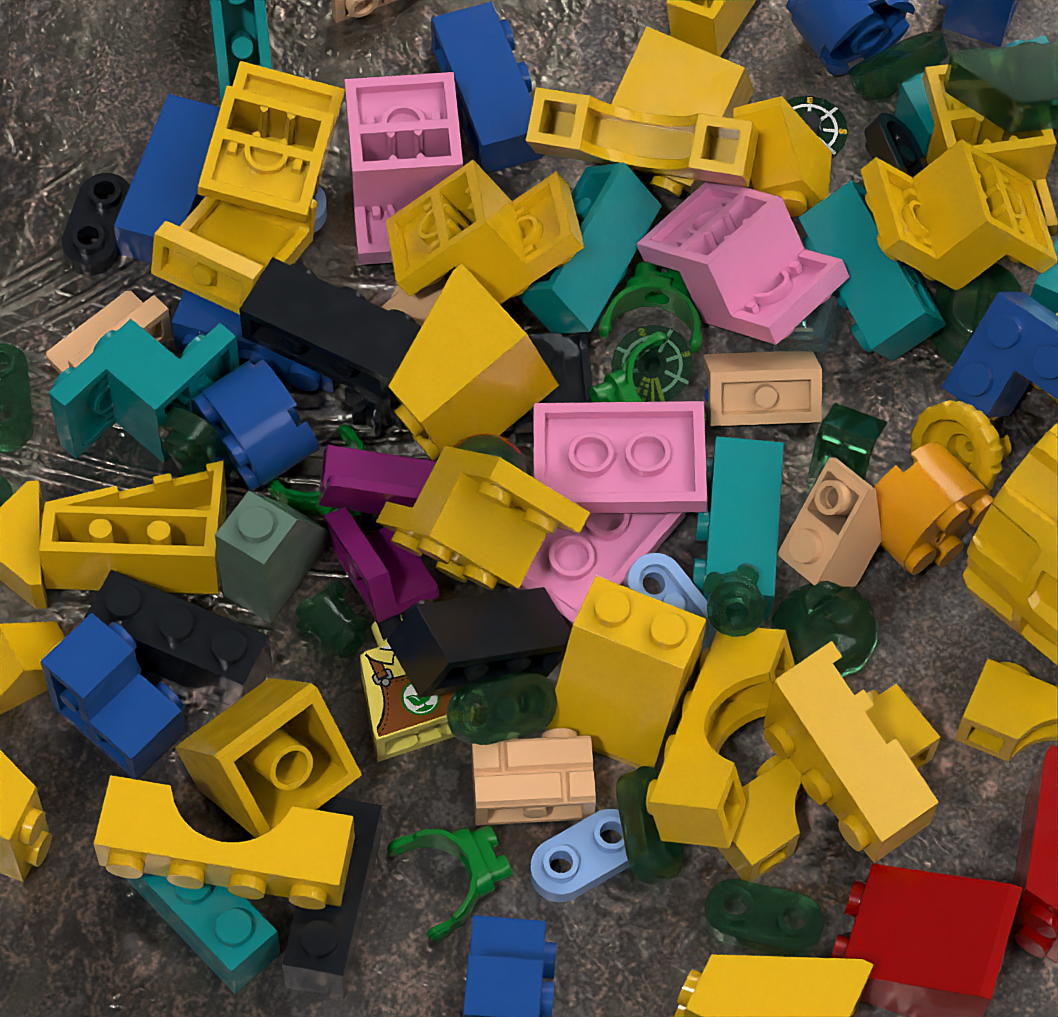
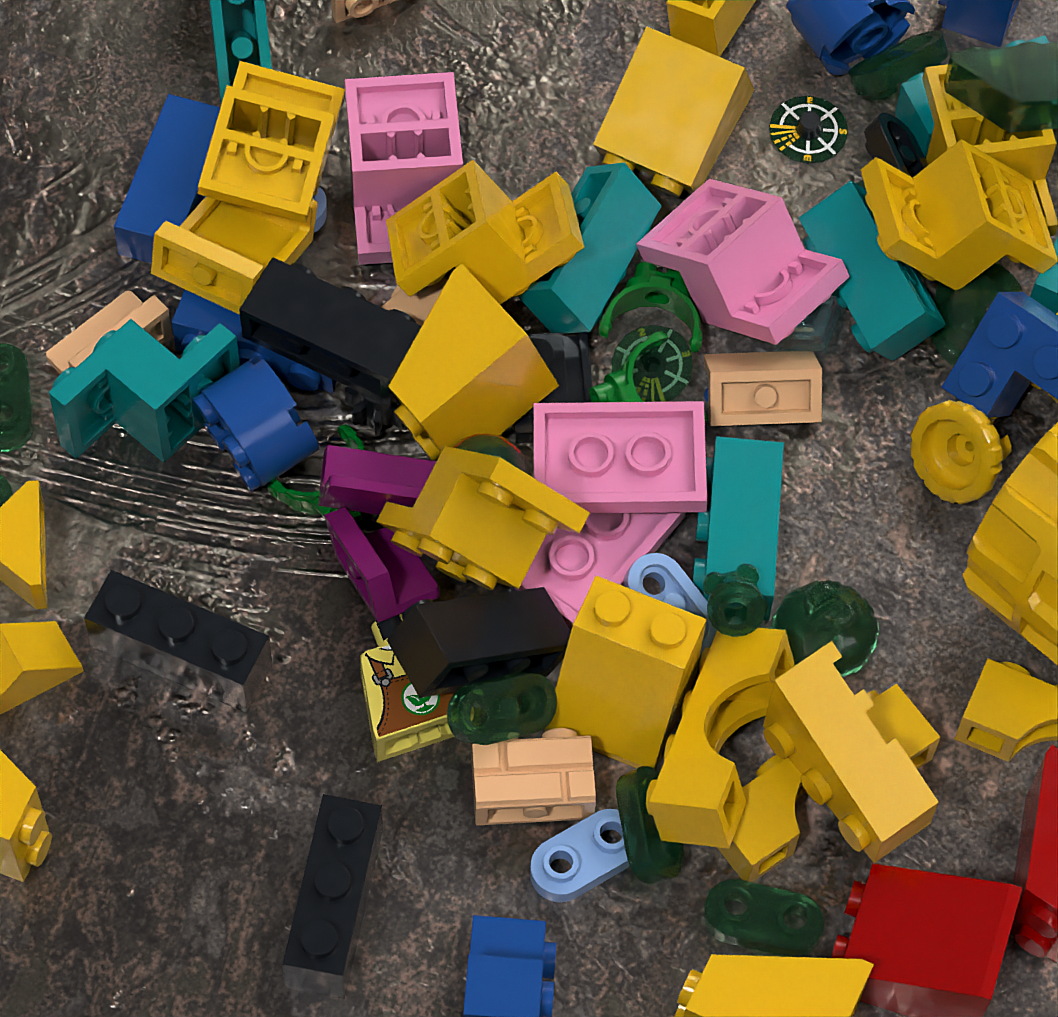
(94, 219): black plate -> none
(105, 697): blue brick -> none
(146, 533): yellow wedge -> none
(192, 443): clear green plate -> none
(216, 925): teal brick -> none
(267, 553): sand green slope -> none
(270, 755): yellow slope -> none
(297, 859): yellow arch -> none
(332, 622): clear green brick -> none
(474, 853): green helmet -> none
(488, 84): blue brick -> none
(603, 133): yellow arch -> none
(788, 155): yellow slope -> none
(834, 528): light nougat slope -> none
(850, 438): clear green slope -> none
(929, 508): light orange brick -> none

